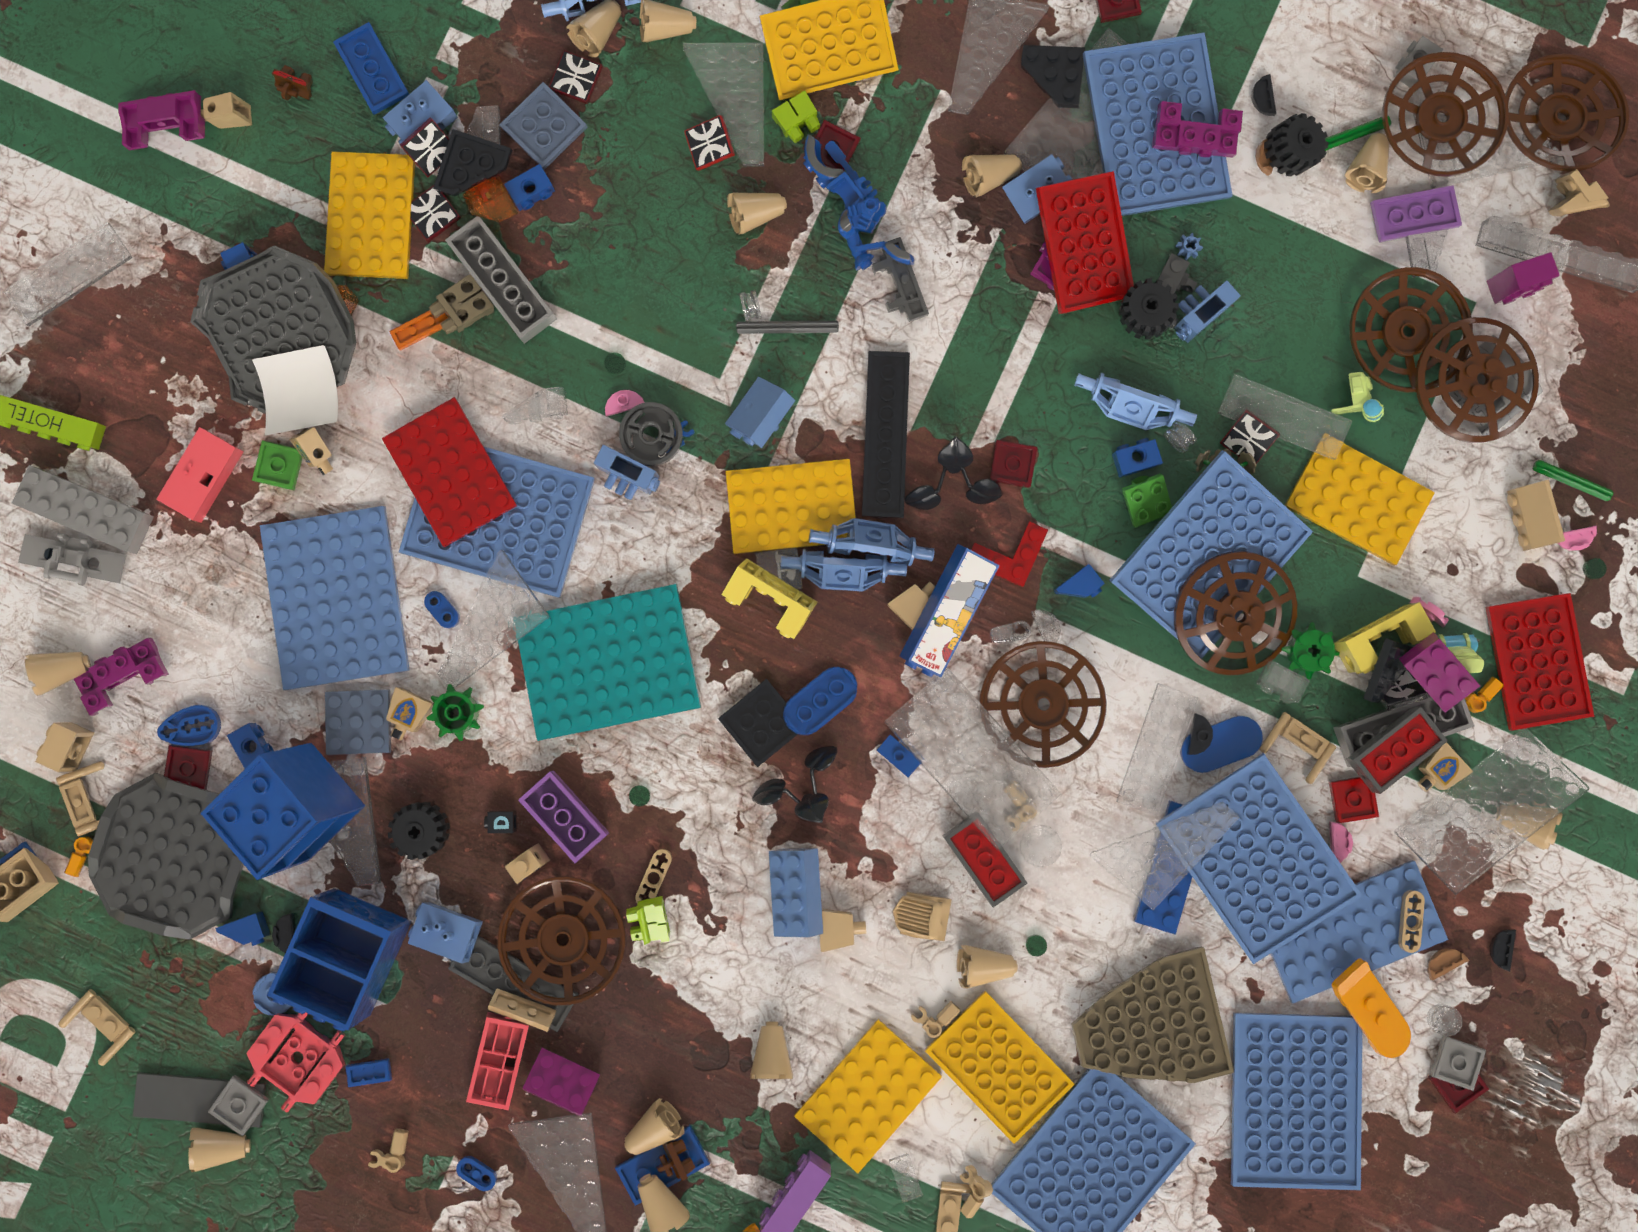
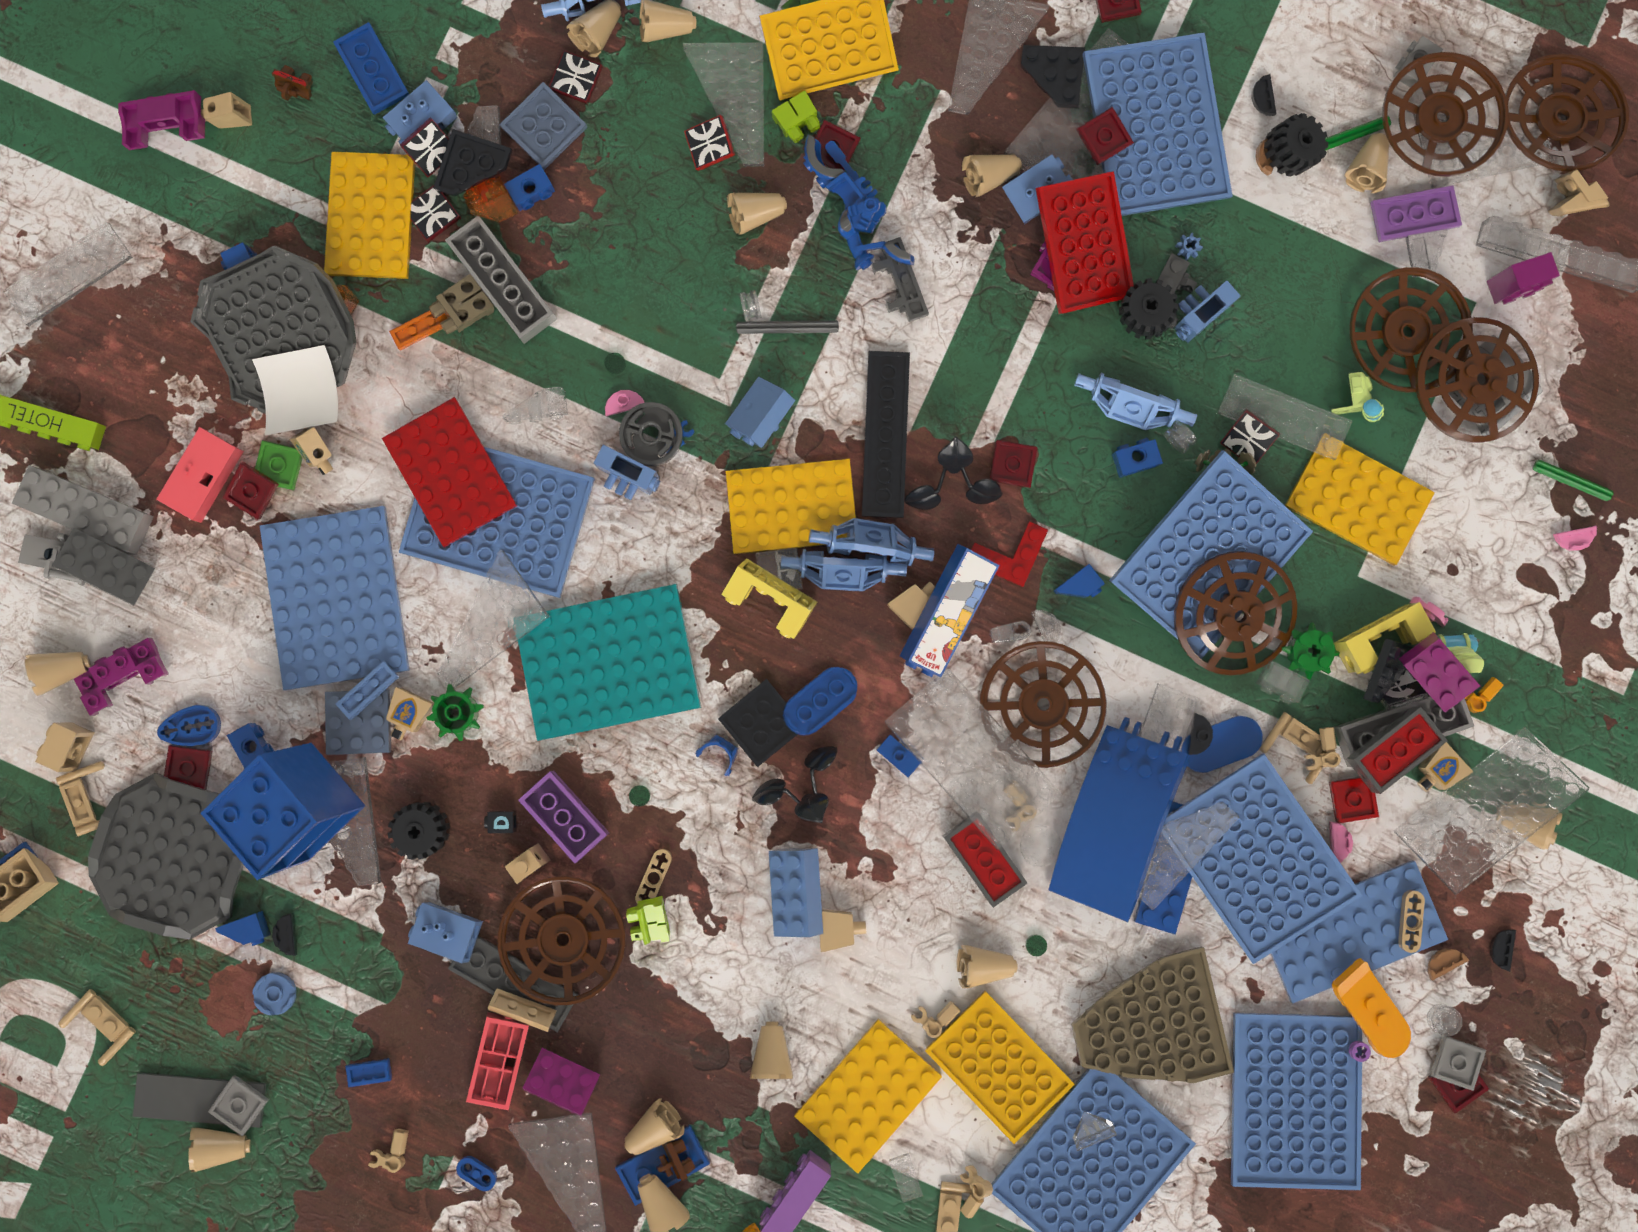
(82, 846): light orange bar -> none
(103, 566): none -> dark grey brick
(250, 490): none -> dark red tile
(284, 1070): coral piece -> none
(339, 959): blue container -> none
(367, 690): none -> medium blue plate
(441, 609): blue plate -> none
(729, 748): none -> blue helmet
(922, 916): tan piece -> none
(1092, 1130): none -> clear slope
(1104, 136): none -> dark red tile
(1118, 820): none -> blue hinge
(1147, 499): bright green plate -> none
(1196, 137): magenta bracket -> none
(1330, 757): none -> tan bar
(1366, 1051): none -> medium lavender bush
(1535, 515): tan slope -> none
(1539, 661): red plate -> none
(1594, 568): clear green tile -> none

